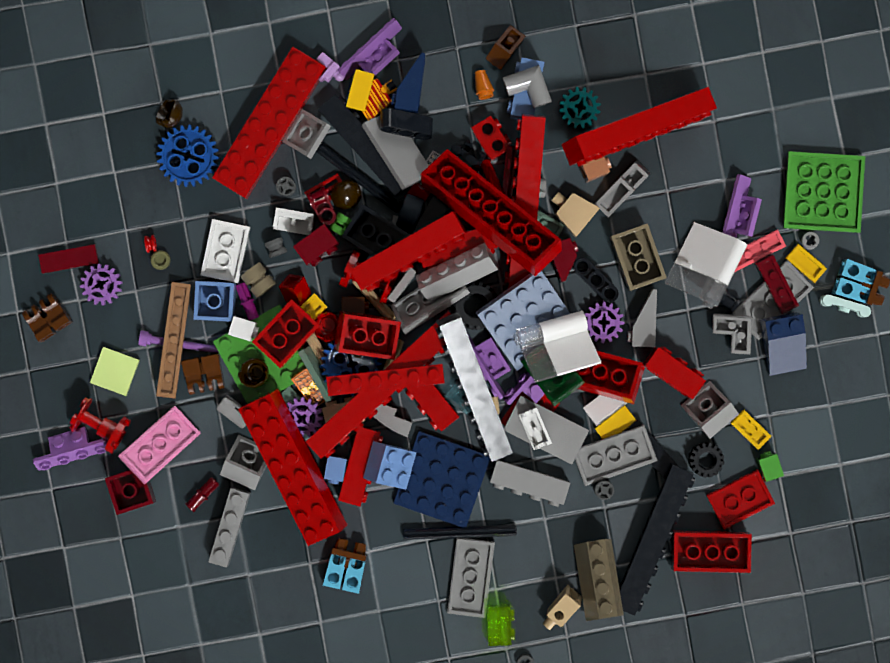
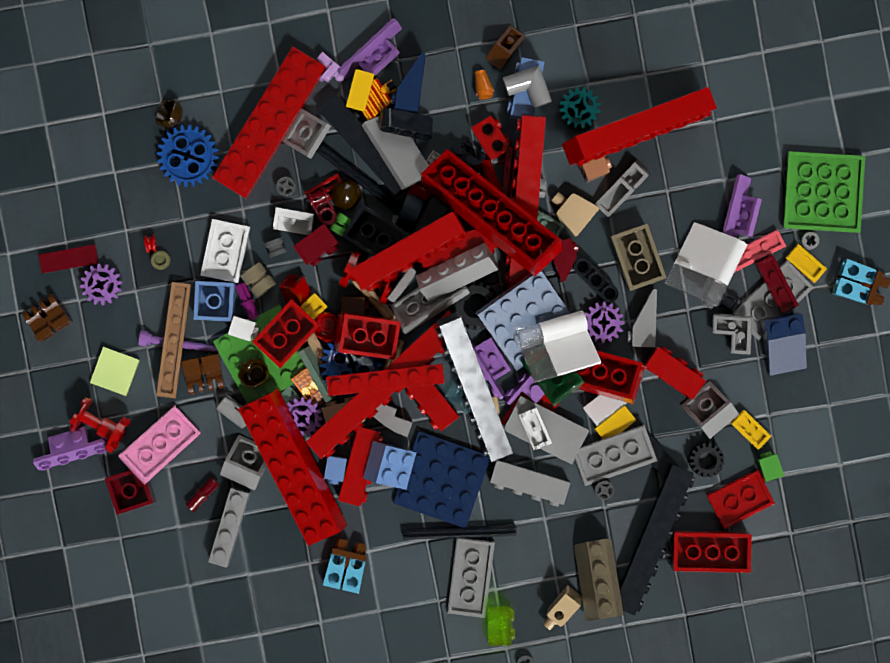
(845, 305): light aqua plate -> none

